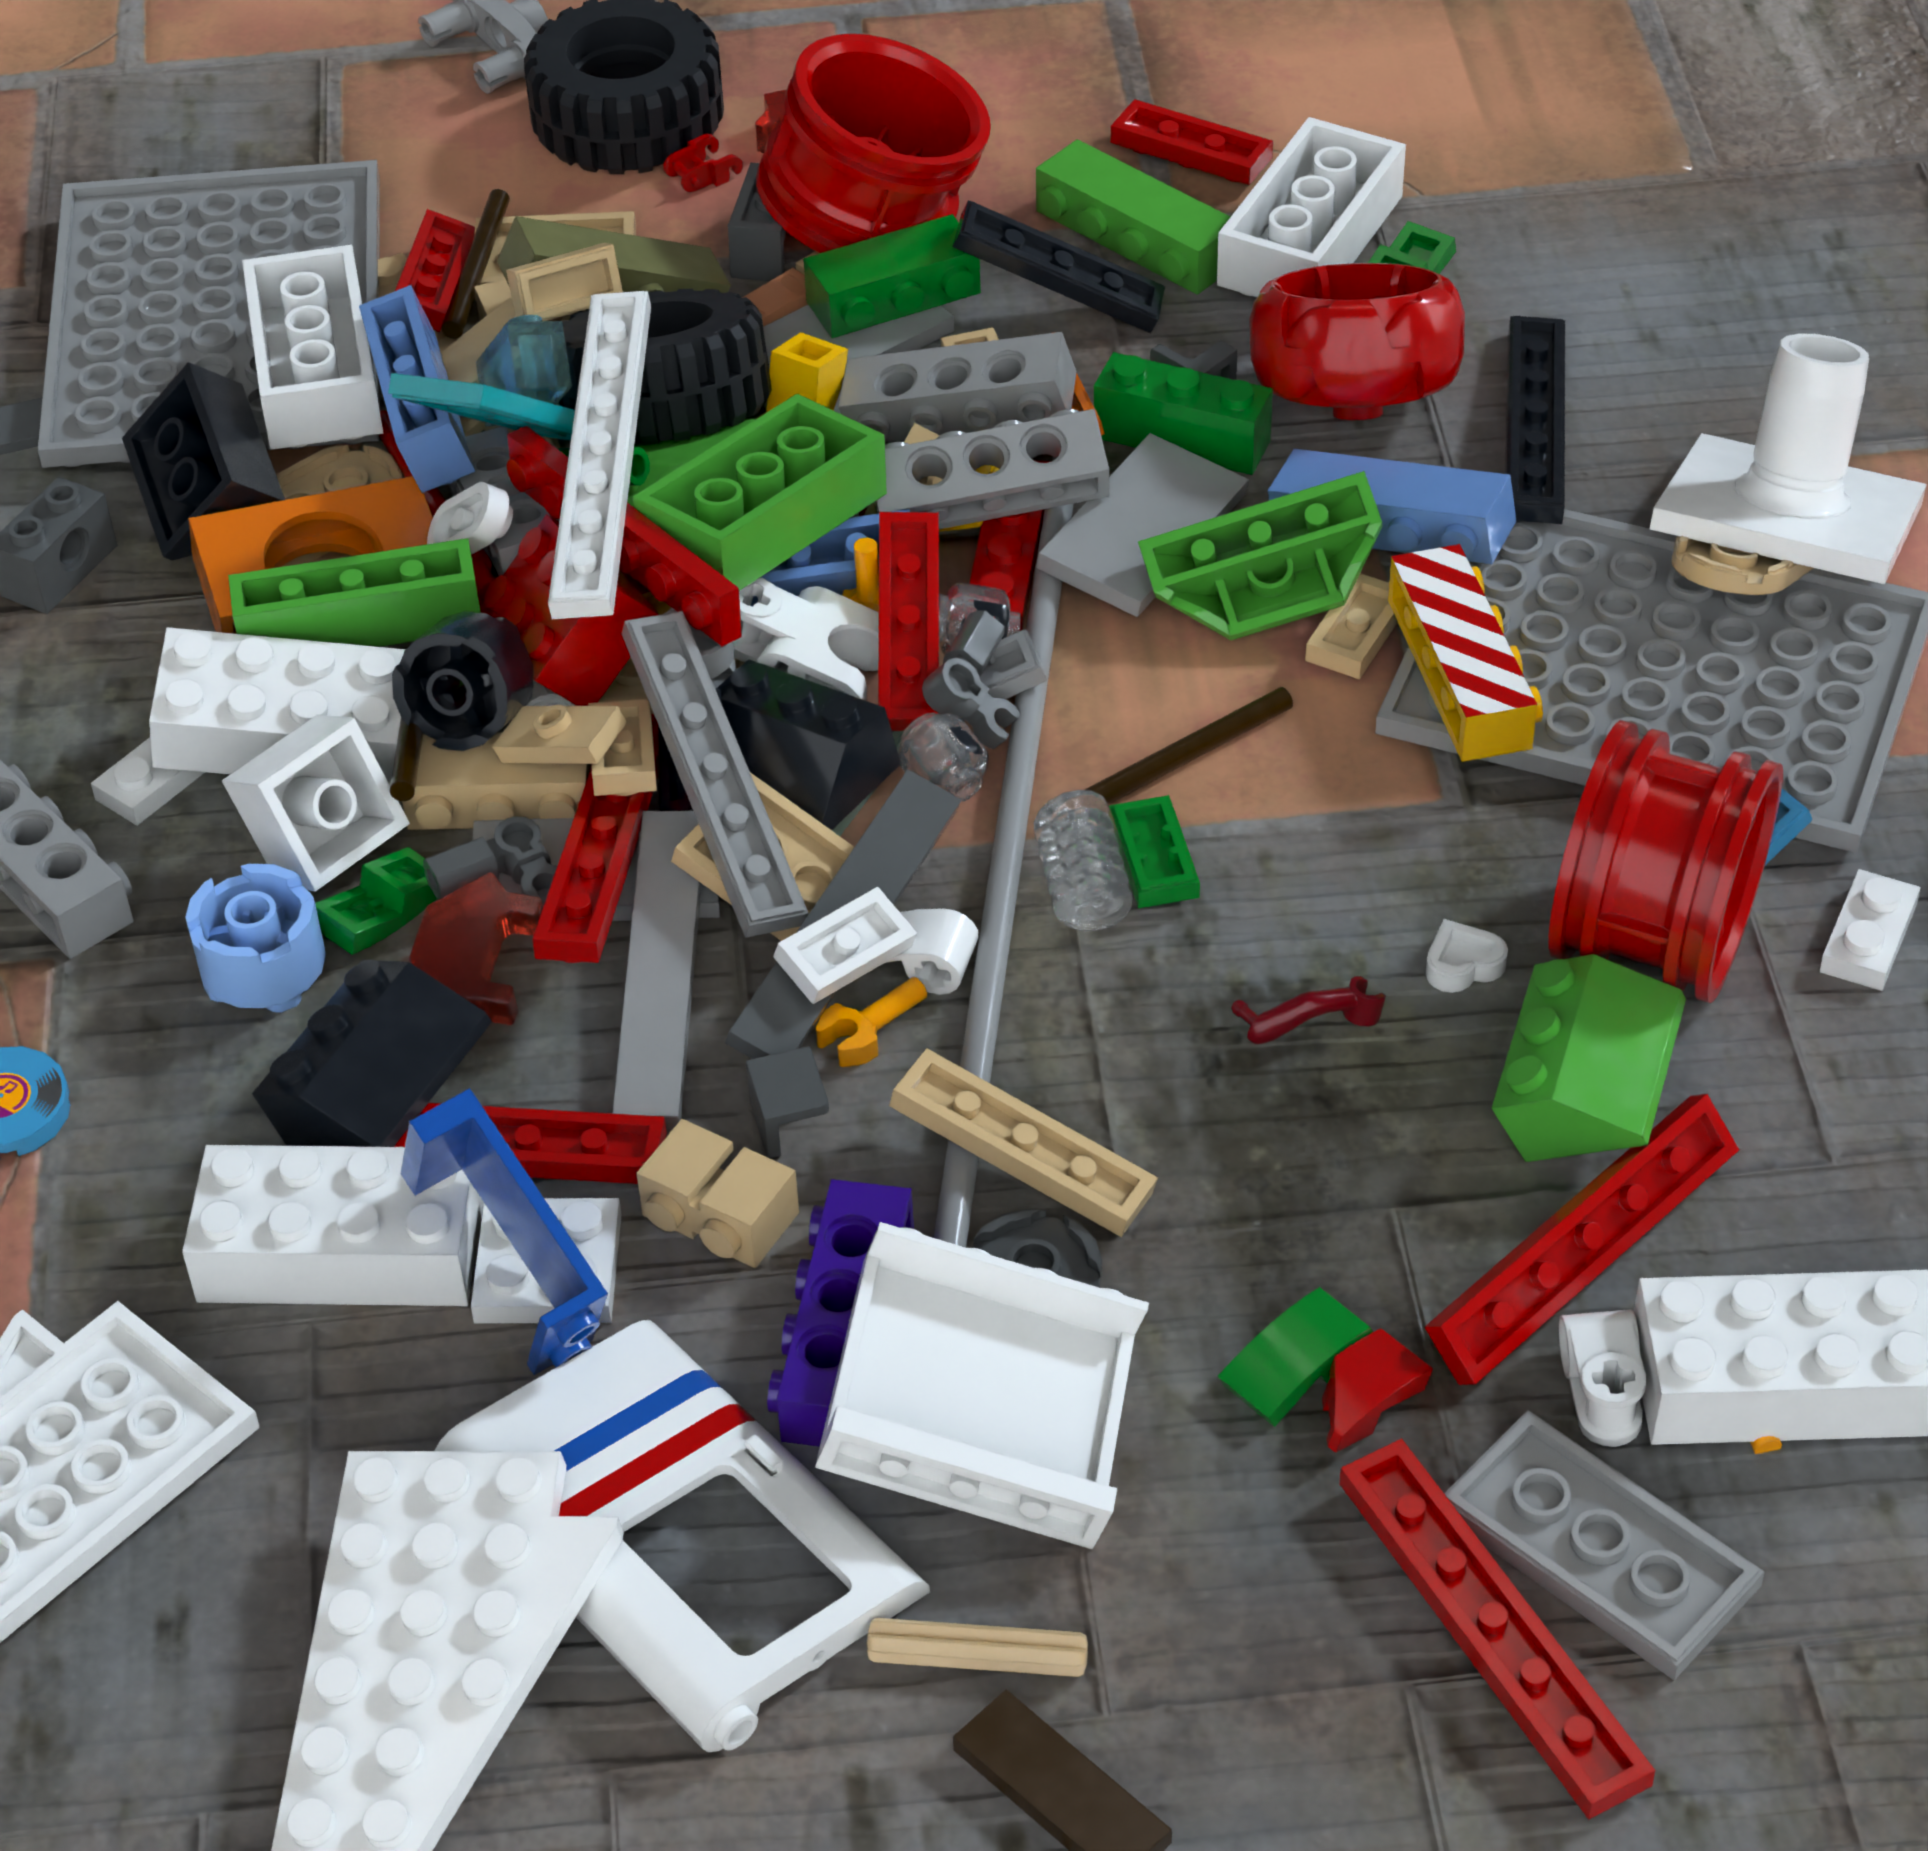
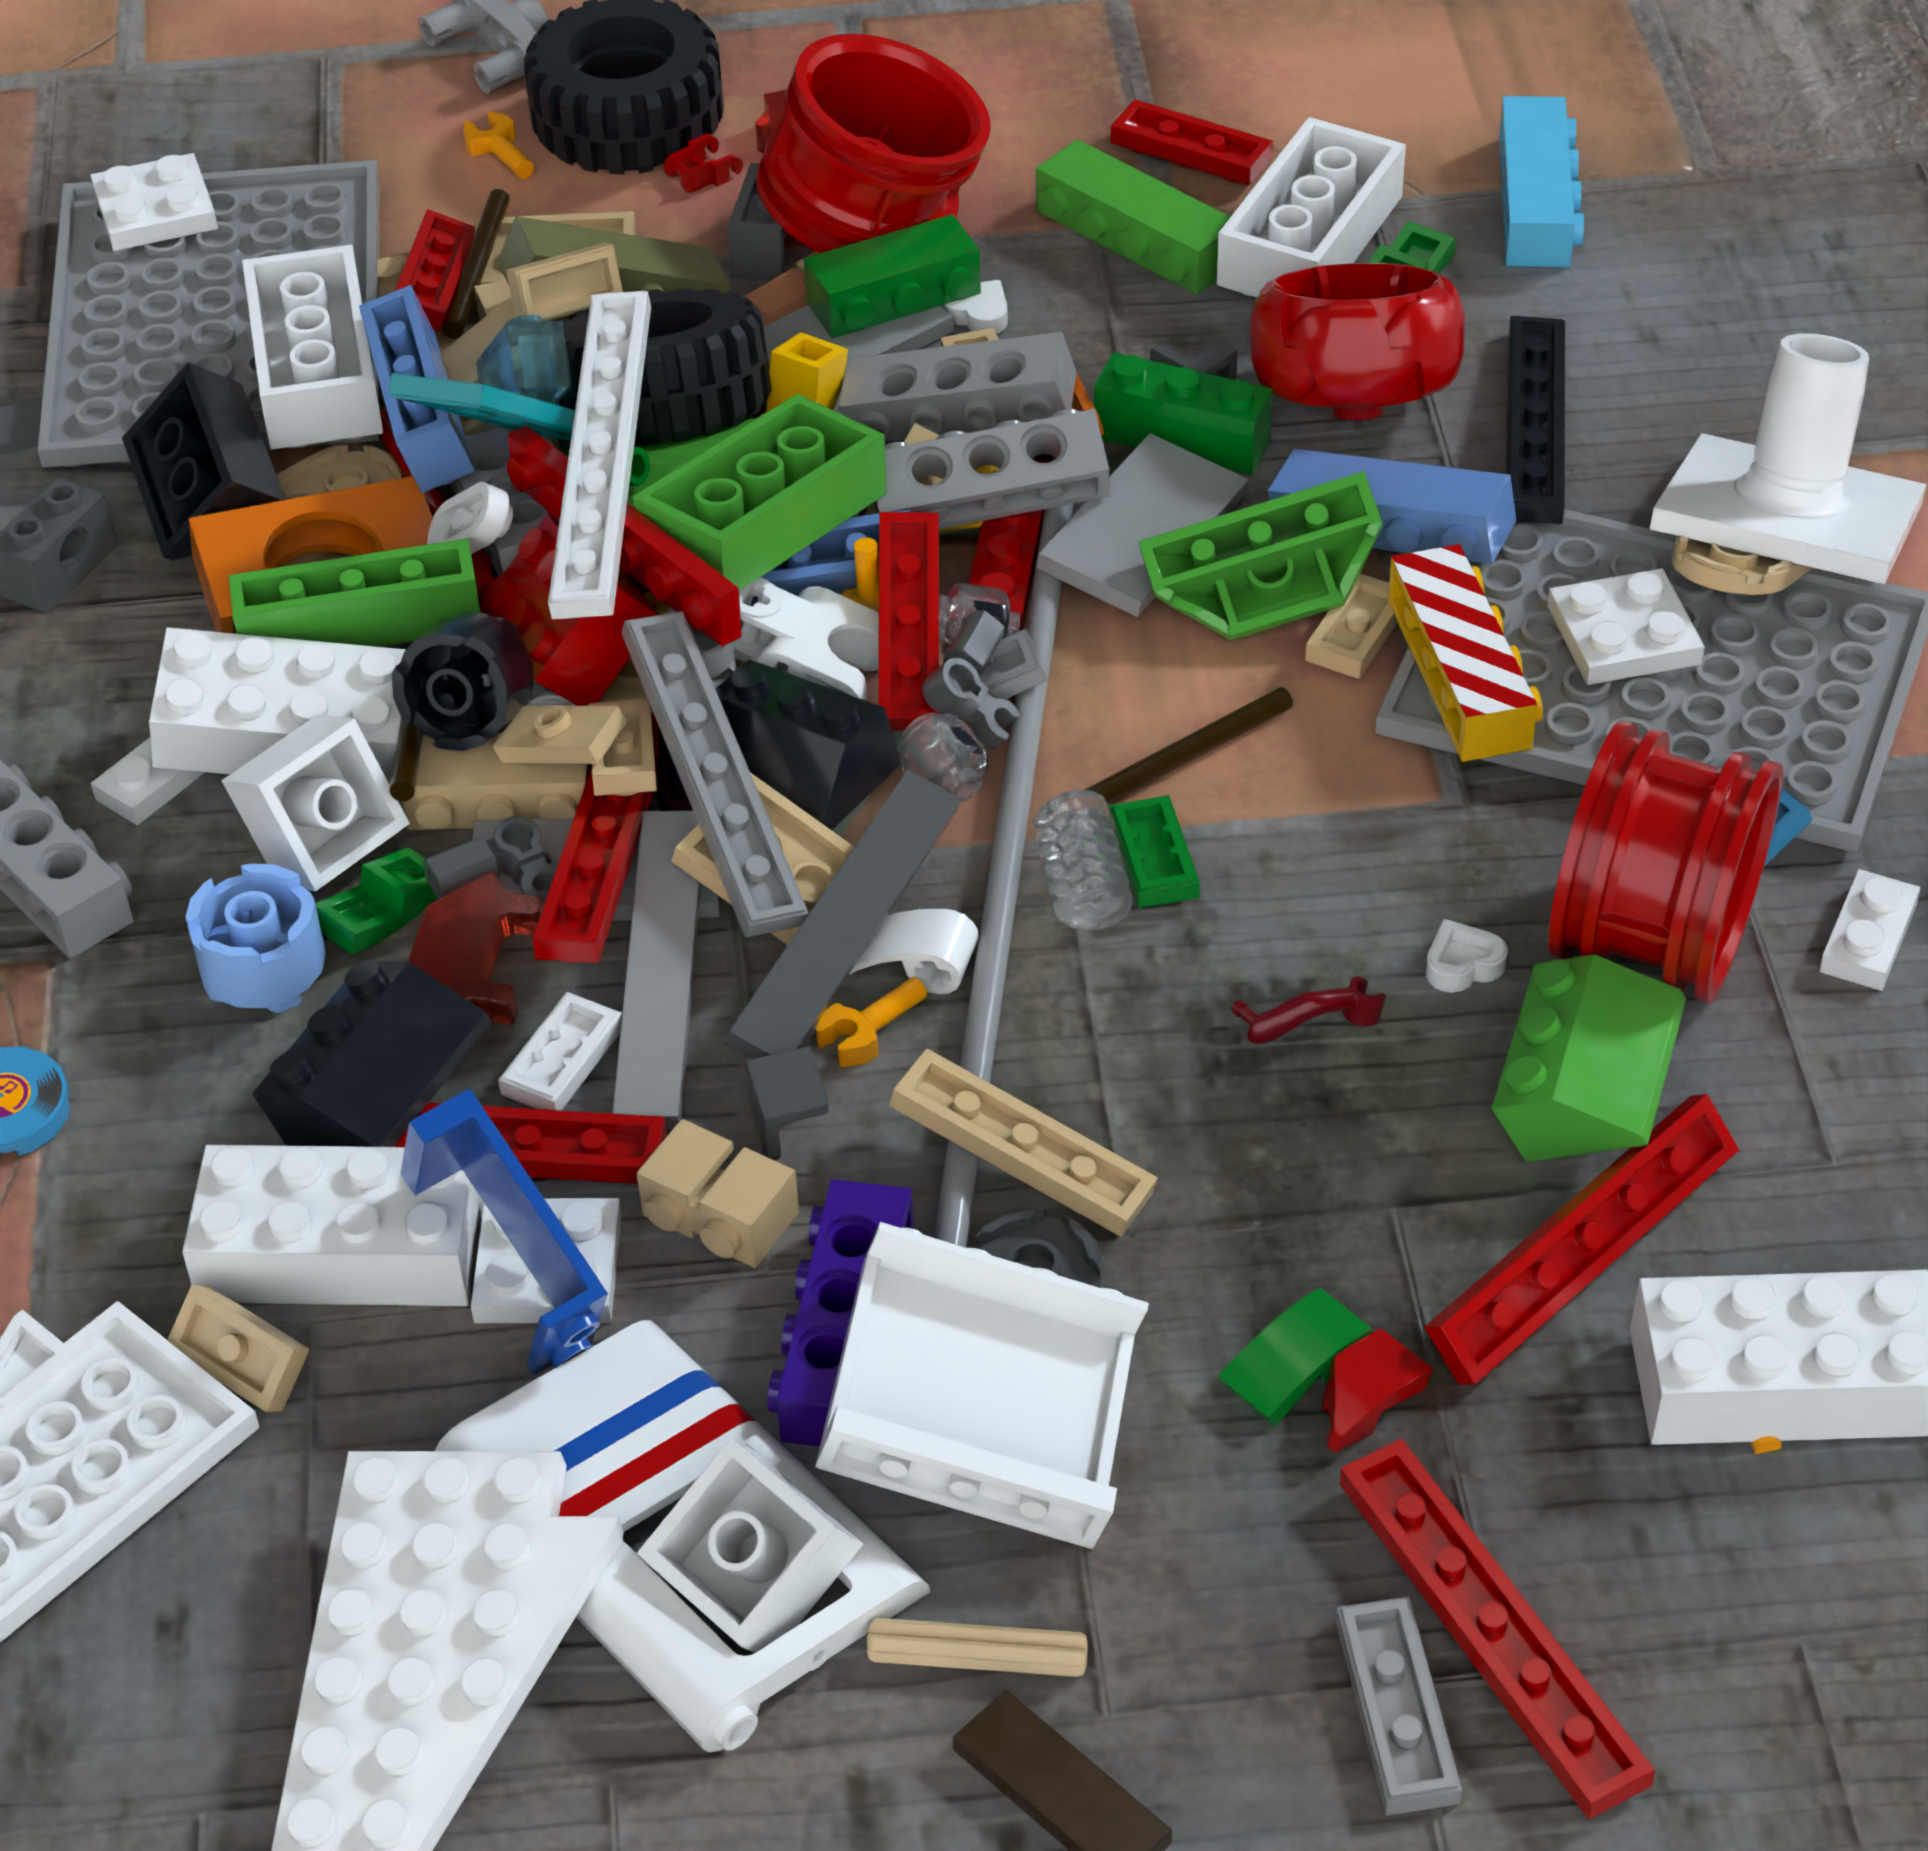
(153, 201): none -> white plate
(238, 1348): none -> tan plate
(498, 141): none -> light orange bar
(561, 1053): none -> white plate
(749, 1548): none -> white brick
(845, 945): white plate -> none
(983, 309): none -> white tile
(1059, 266): black tile -> none
(1398, 1706): none -> light grey tile
(1539, 182): none -> medium azure brick
(1603, 1544): light grey tile -> none
(1604, 1374): white piece -> none
(1625, 626): none -> white plate

